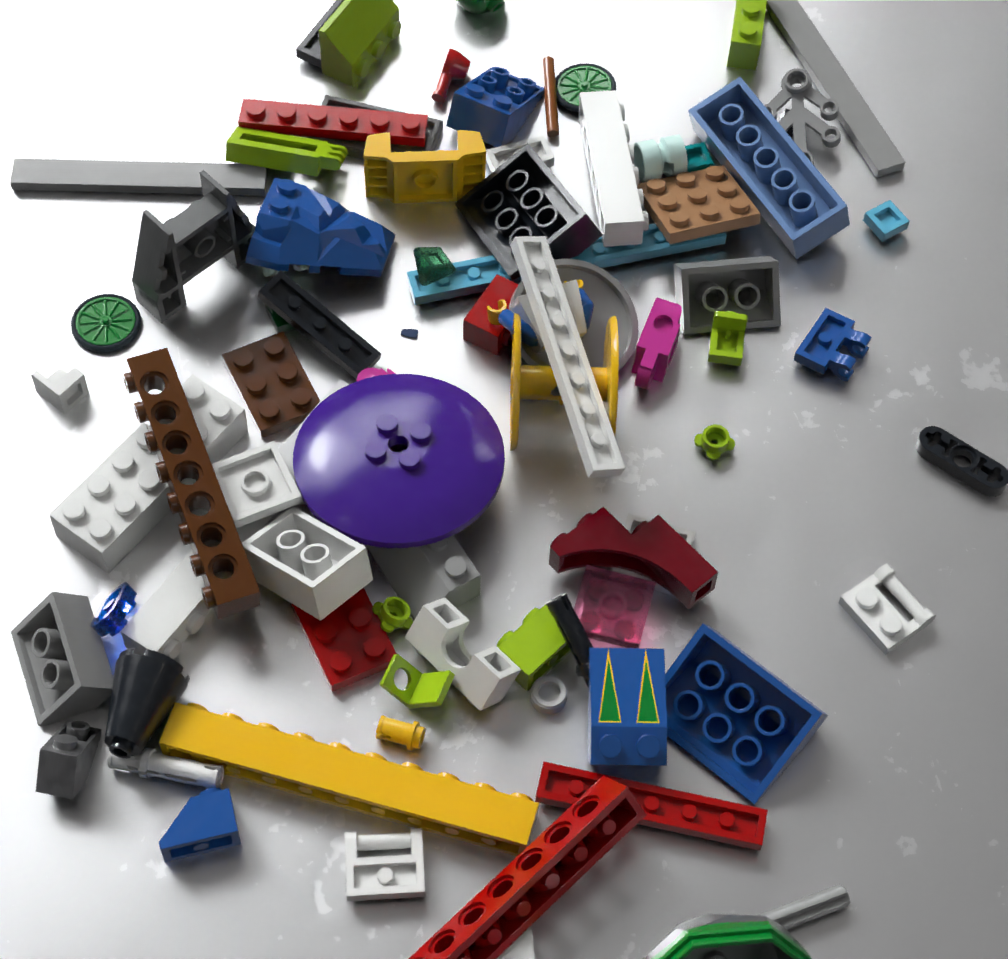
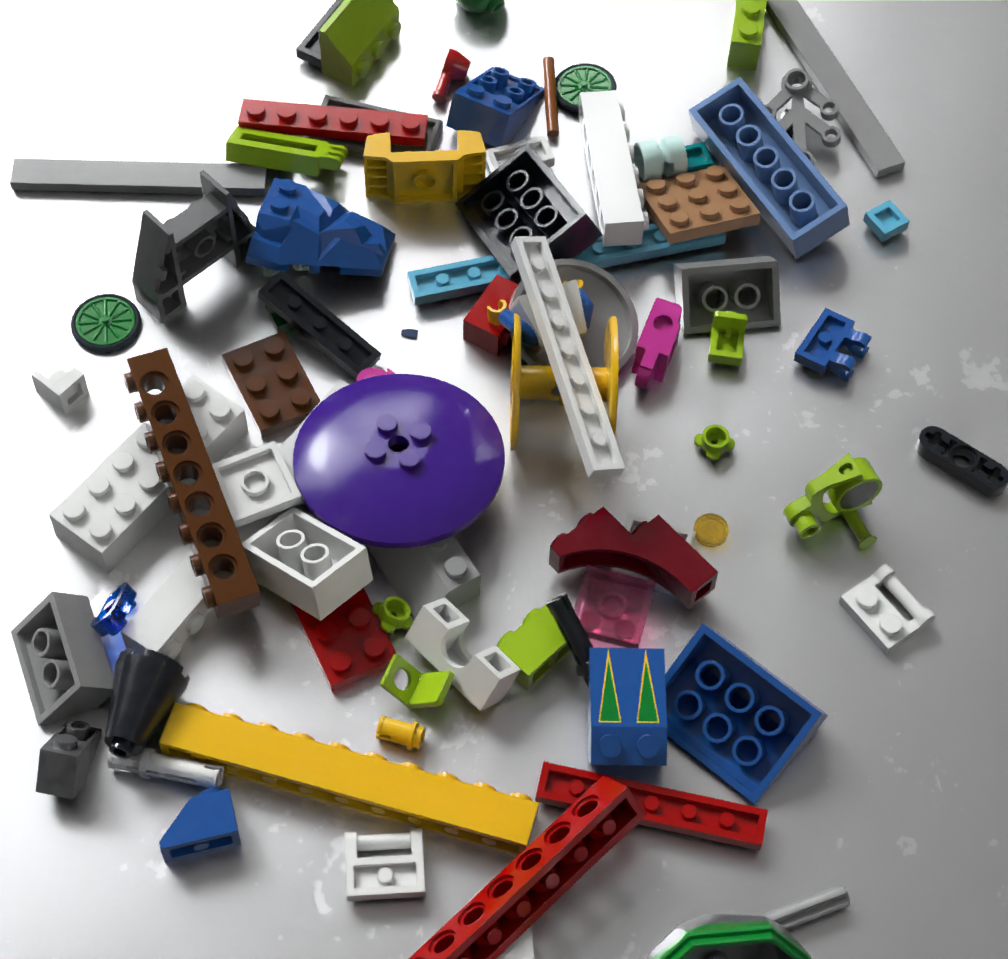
(432, 264): clear green slope -> none
(548, 694): white tile -> none
(711, 530): none -> clear yellow piece
(850, 486): none -> lime piece

